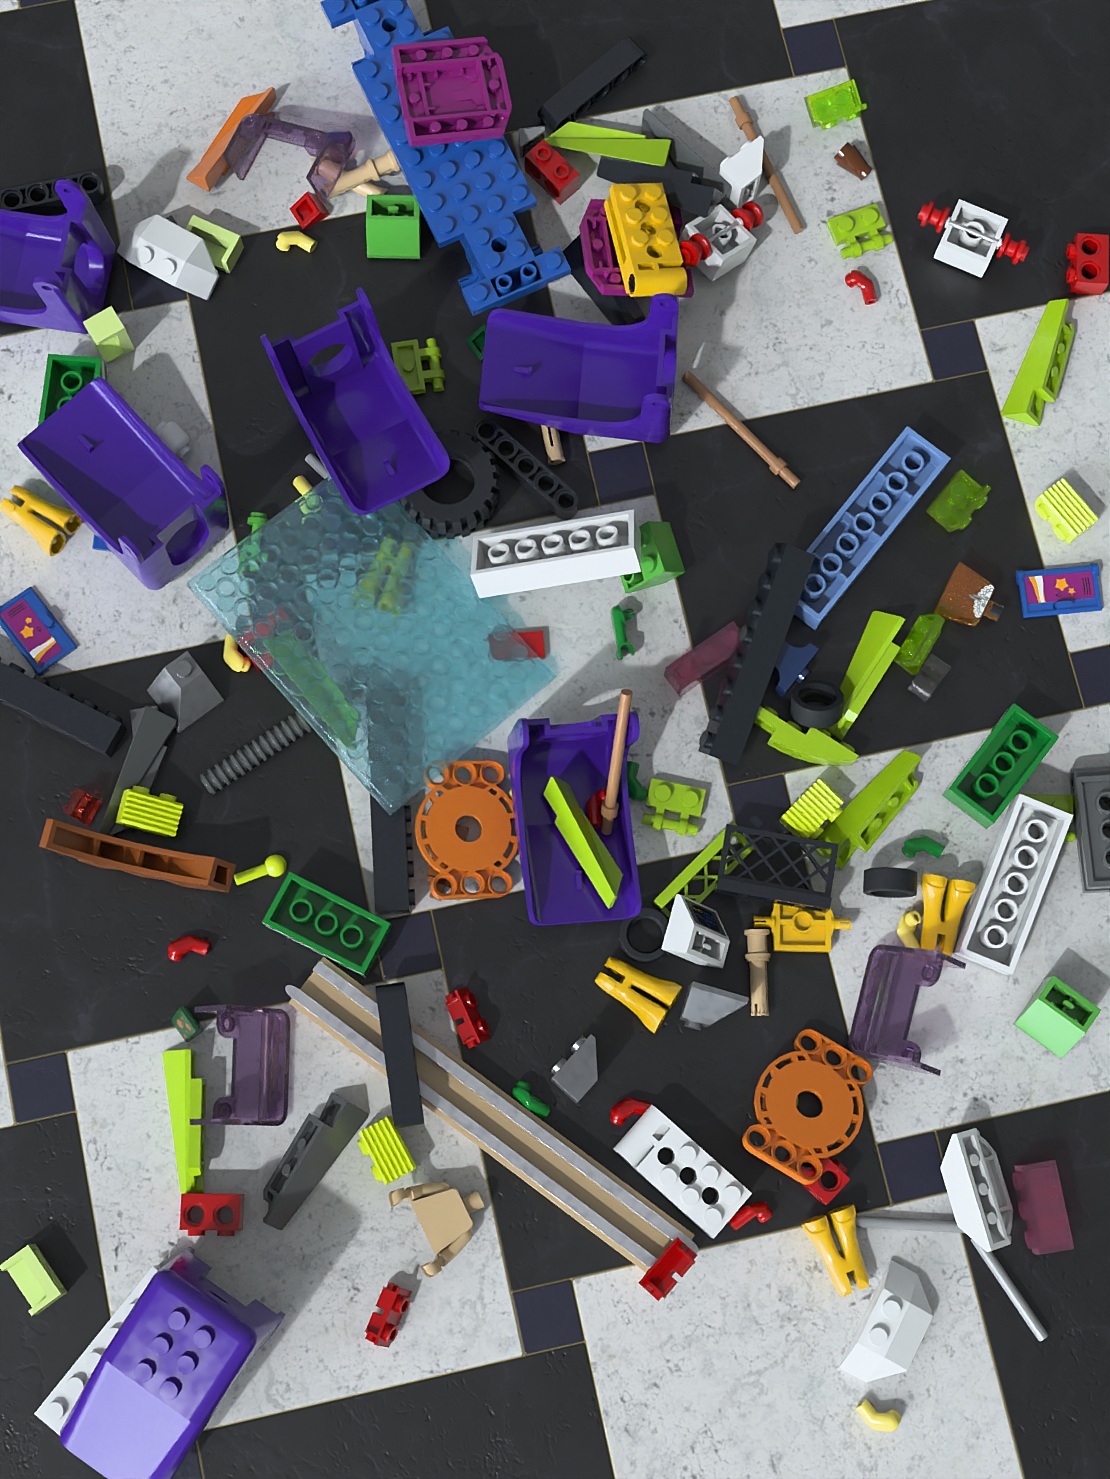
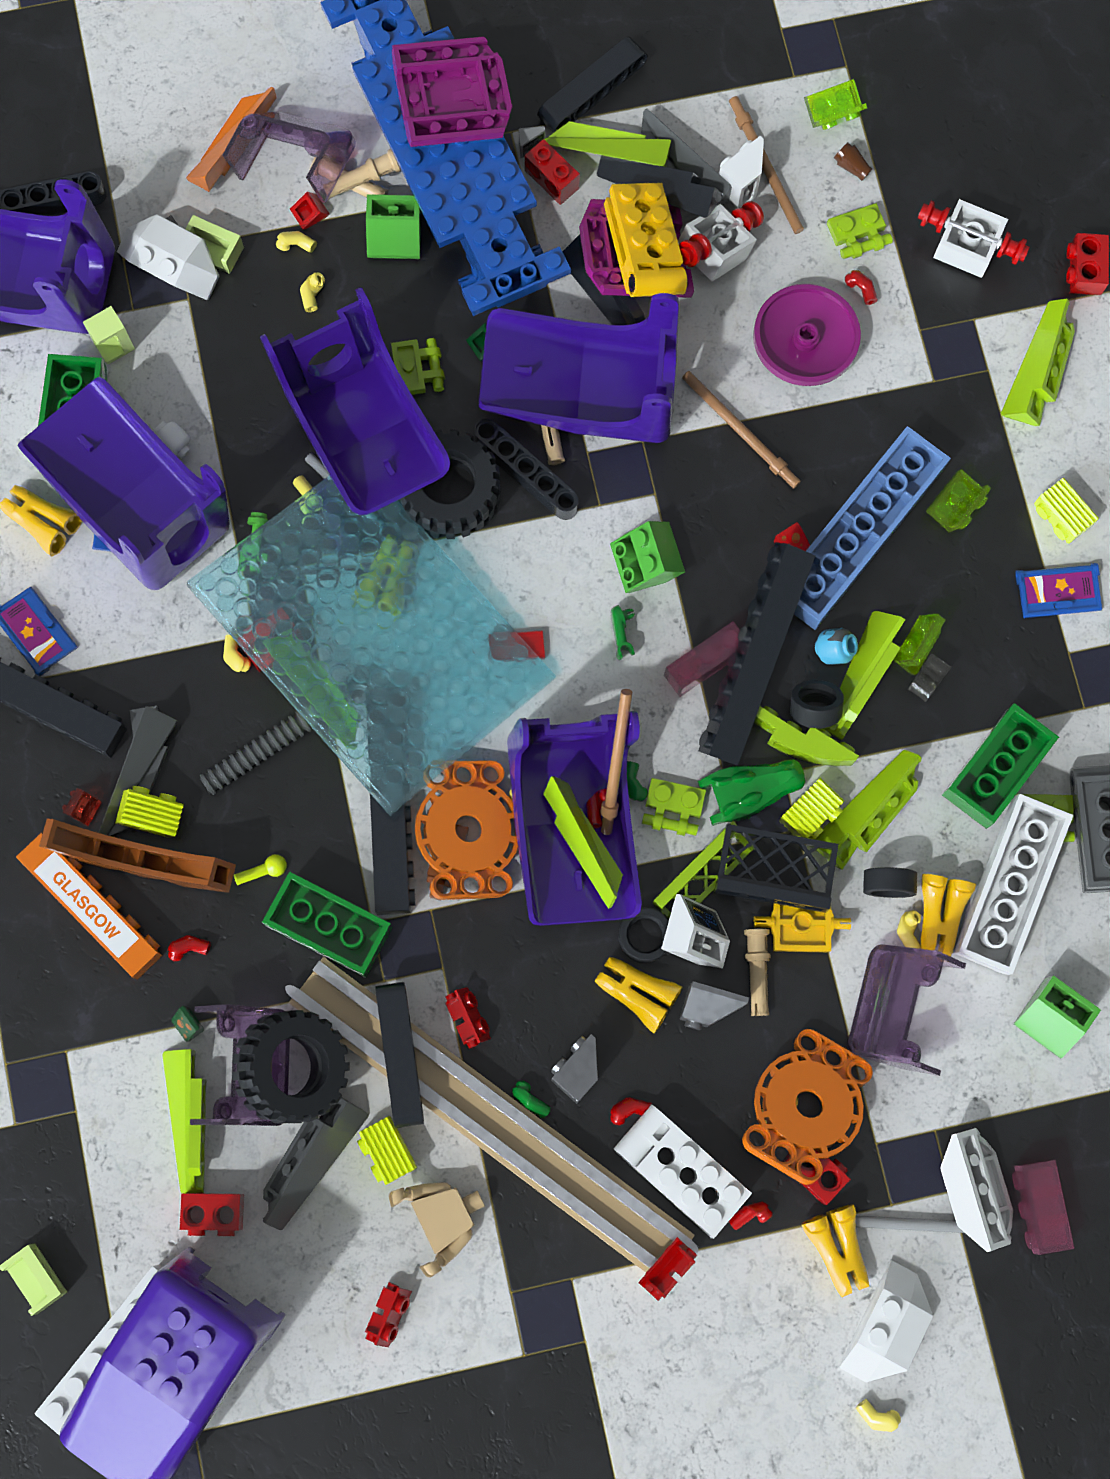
(91, 908): none -> brick
(184, 692): flat silver slope -> none
(310, 289): none -> light yellow arm
(326, 1067): none -> black tyre
(556, 554): white brick -> none
(749, 789): none -> green animal
(792, 666): dark blue brick -> none
(794, 536): none -> red slope
(806, 335): none -> magenta dish
(836, 646): none -> medium azure head
(922, 843): green arm -> none
(967, 598): clear orange torso -> none
(1012, 1292): light grey bar -> none

